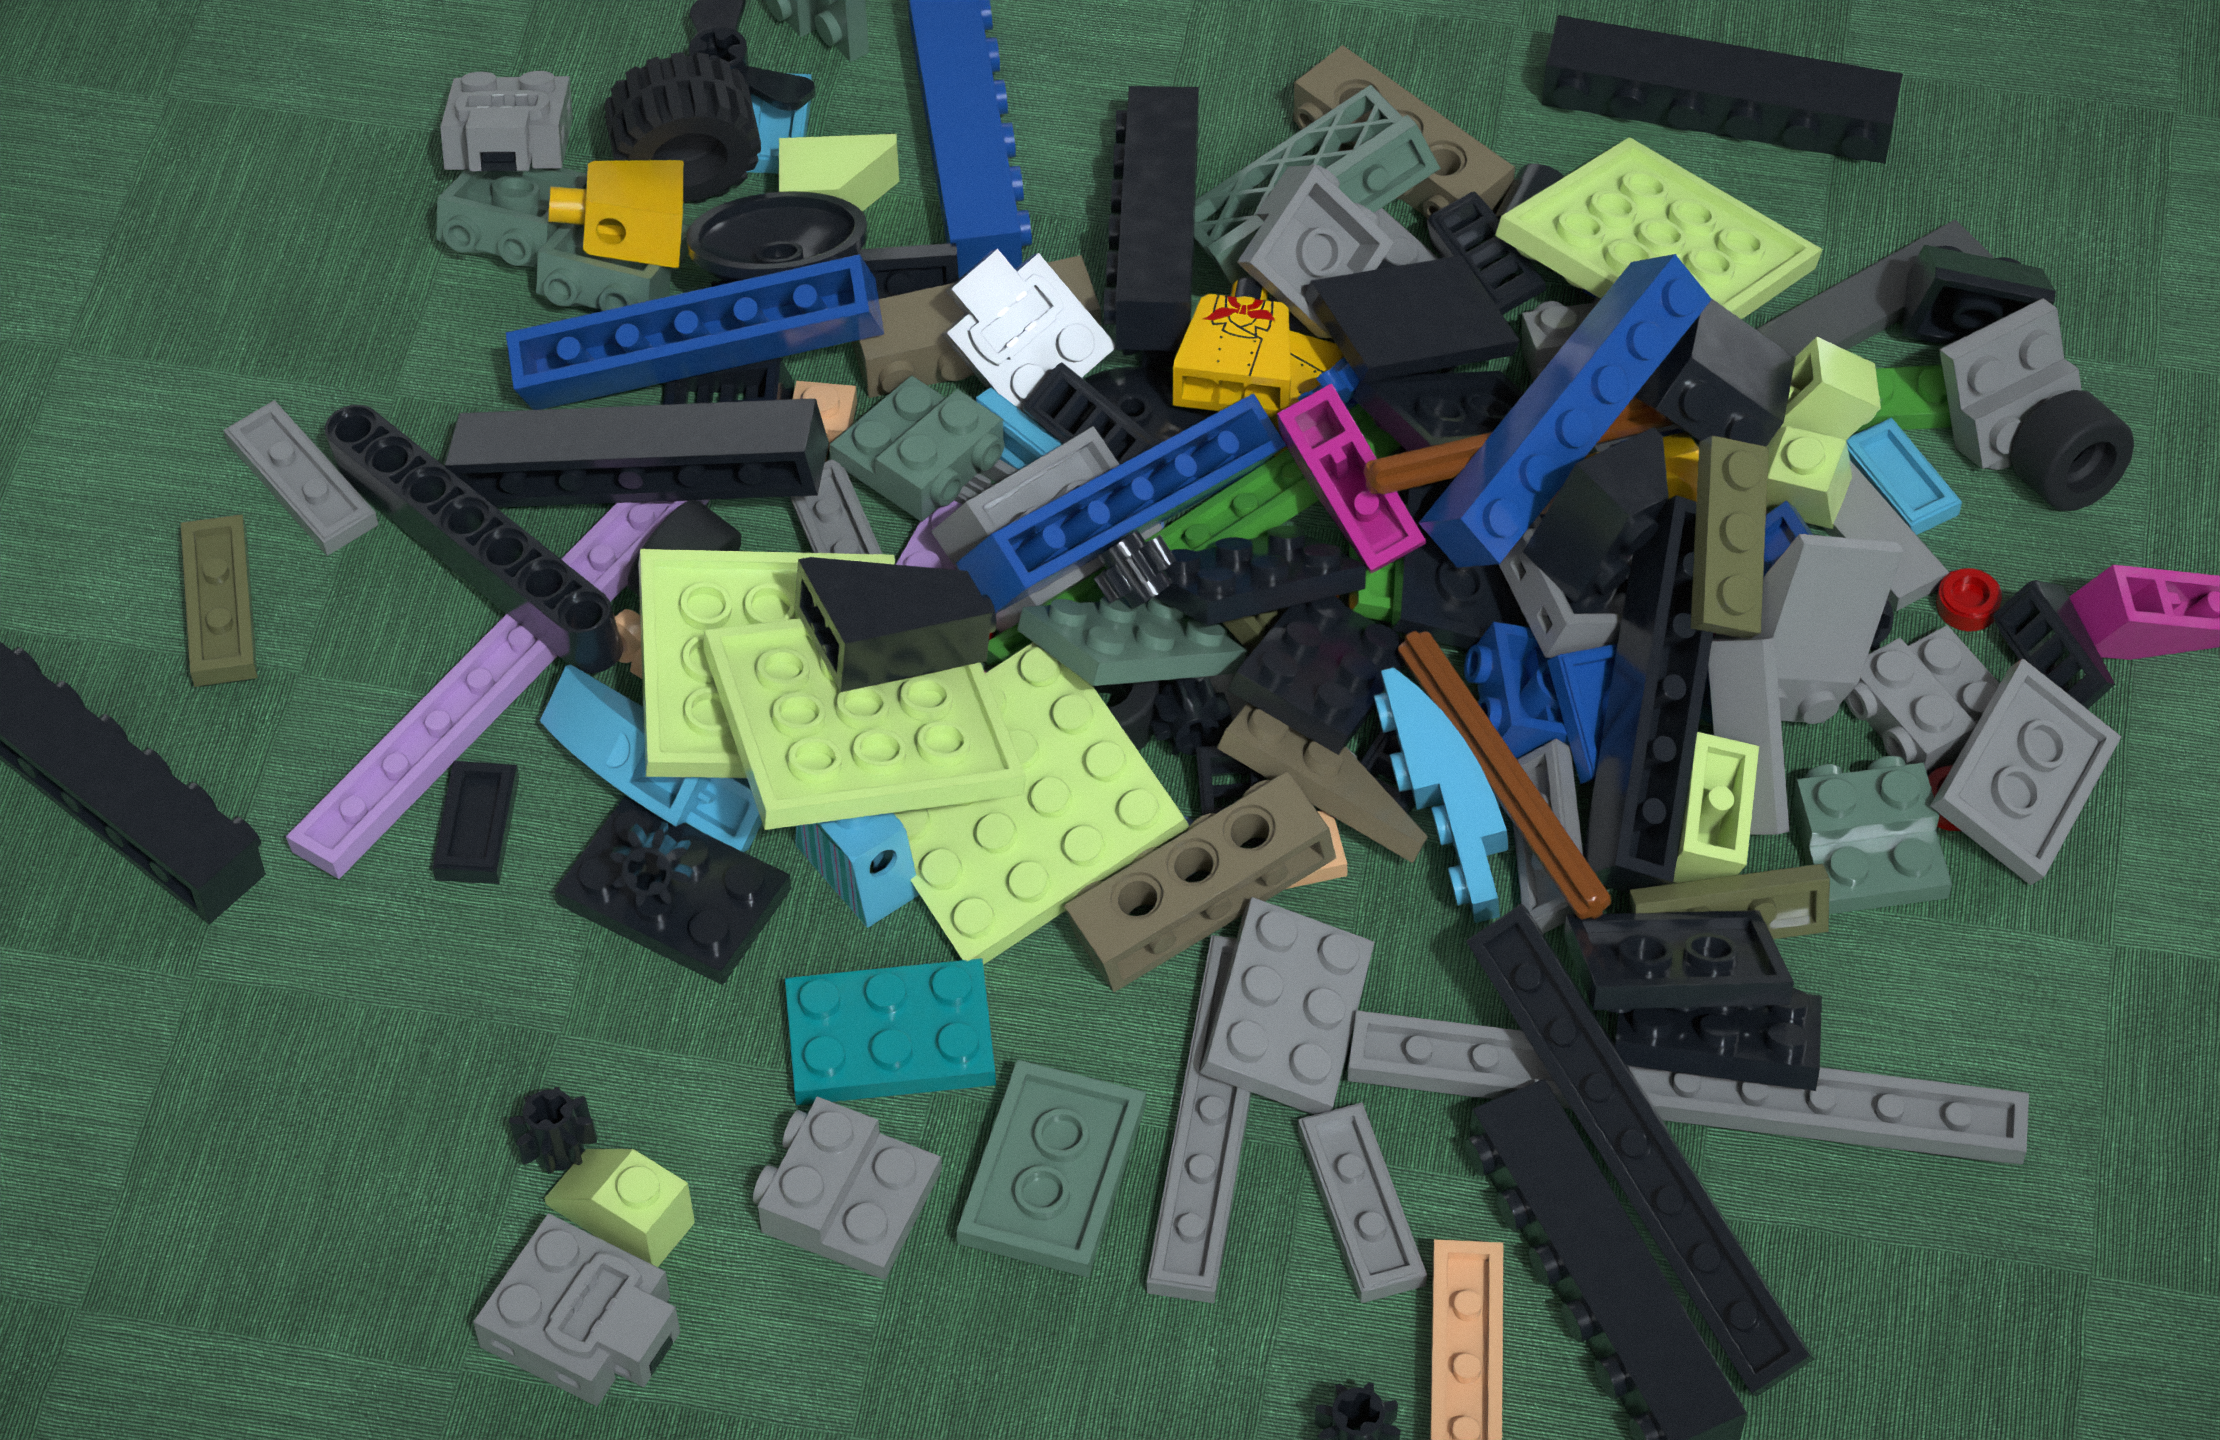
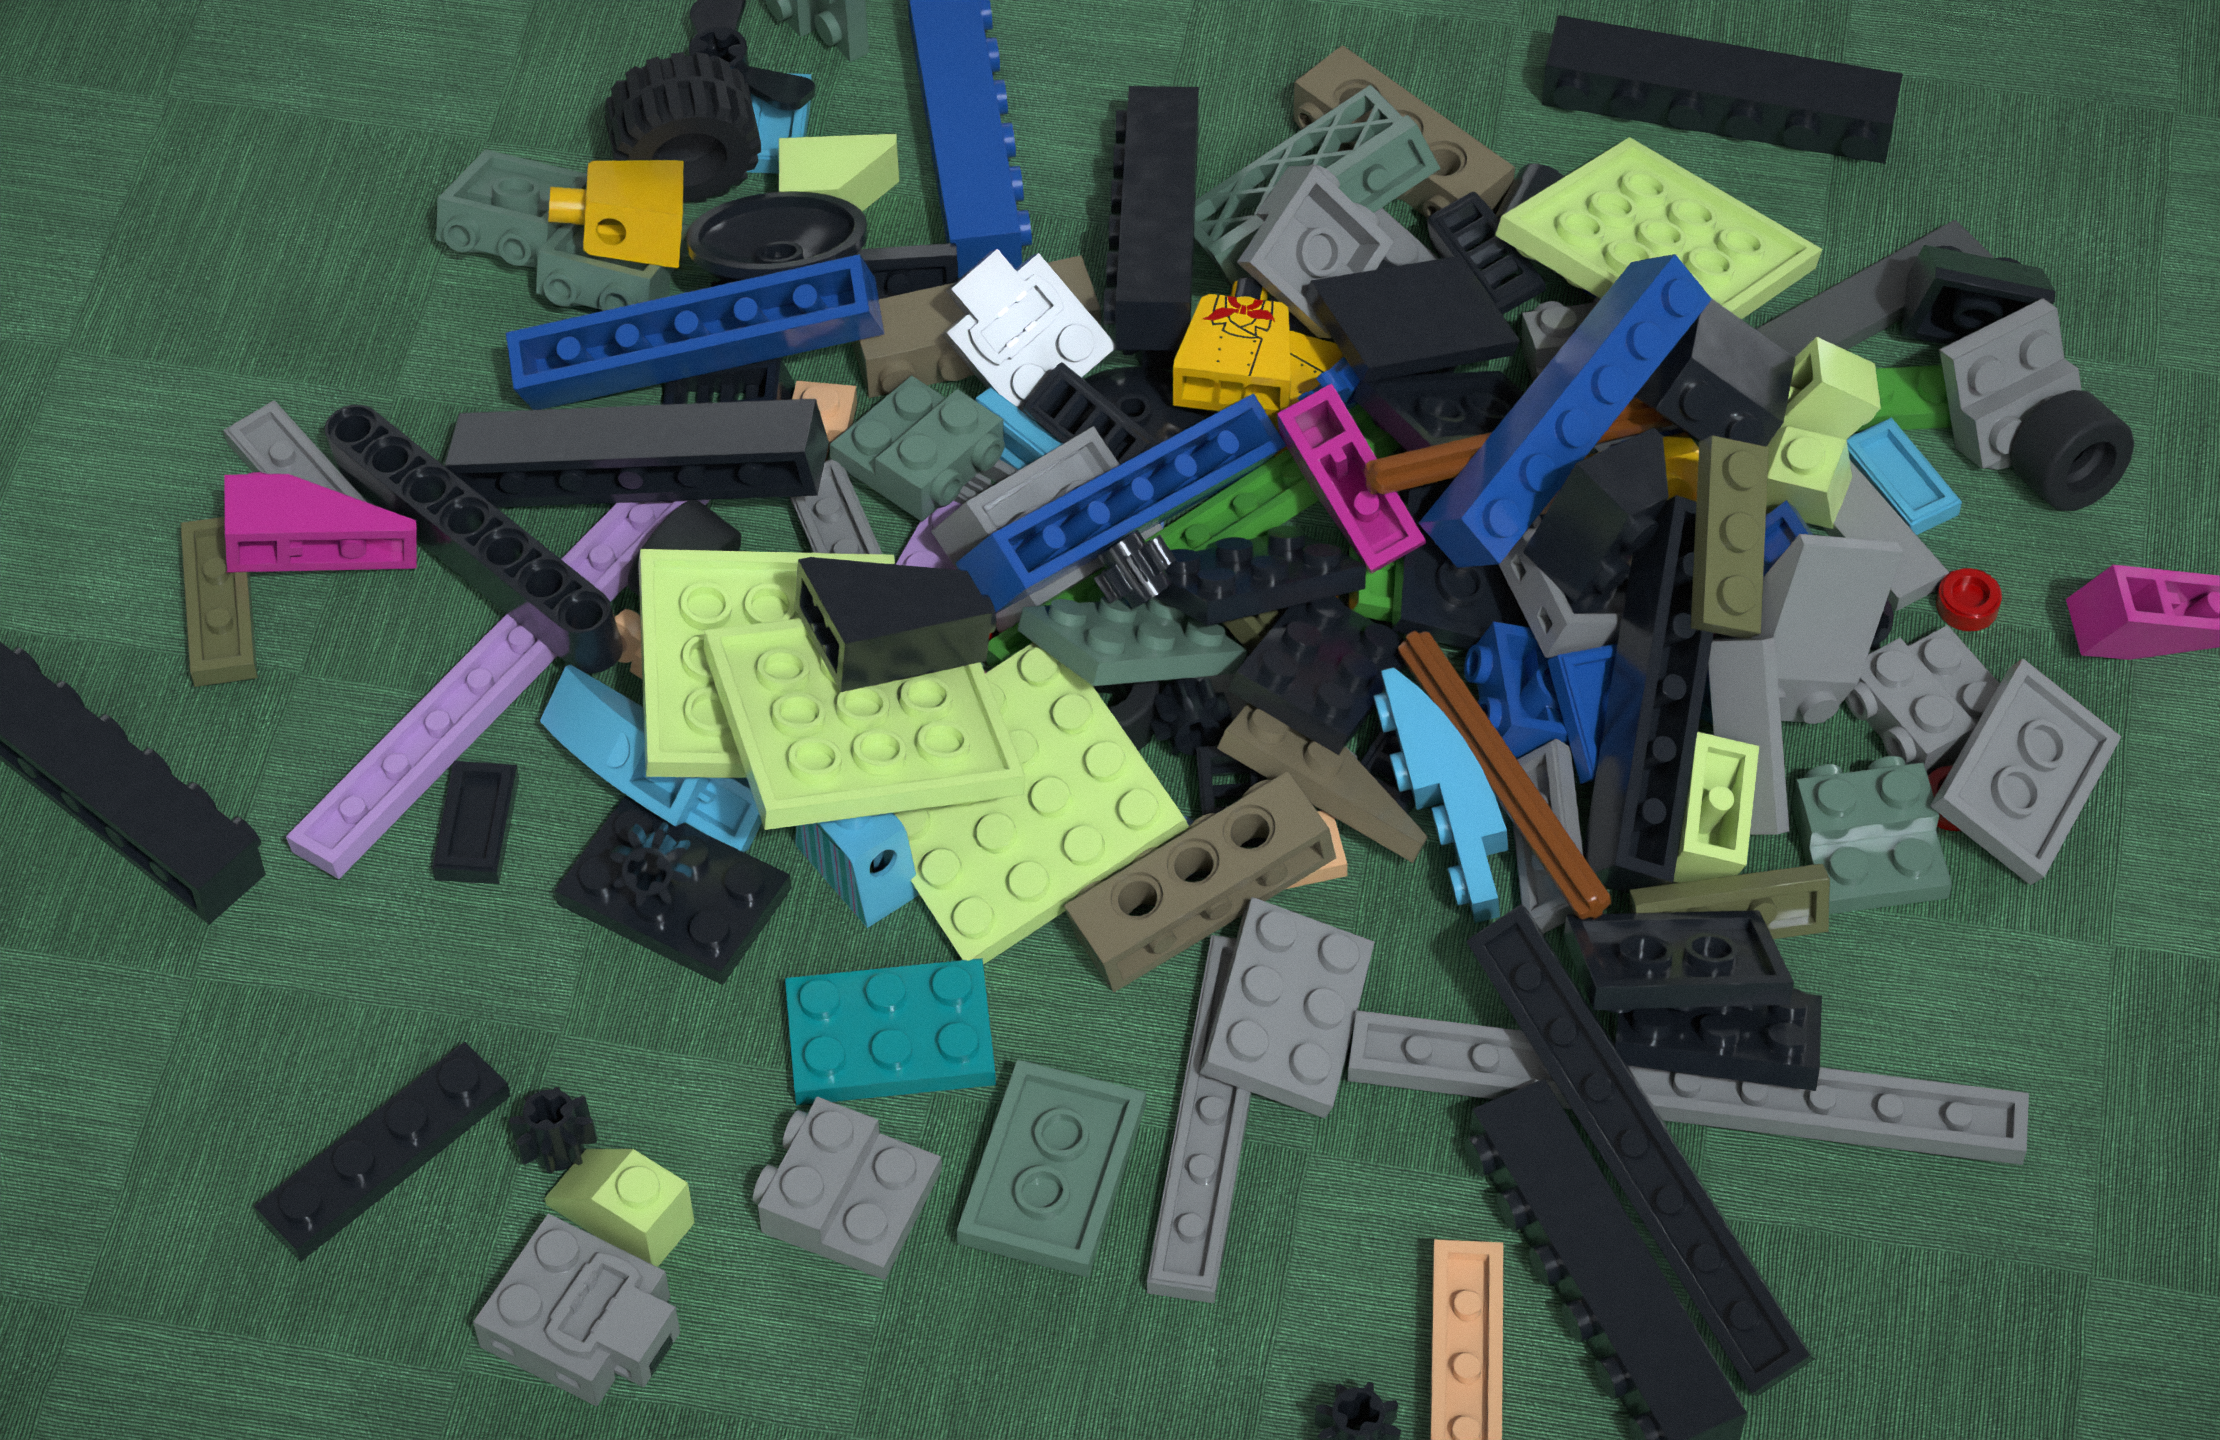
(302, 526): none -> dark pink slope
(382, 1151): none -> black plate
(507, 122): light grey piece -> none
(1362, 1203): light grey tile -> none
(2031, 617): black slope -> none

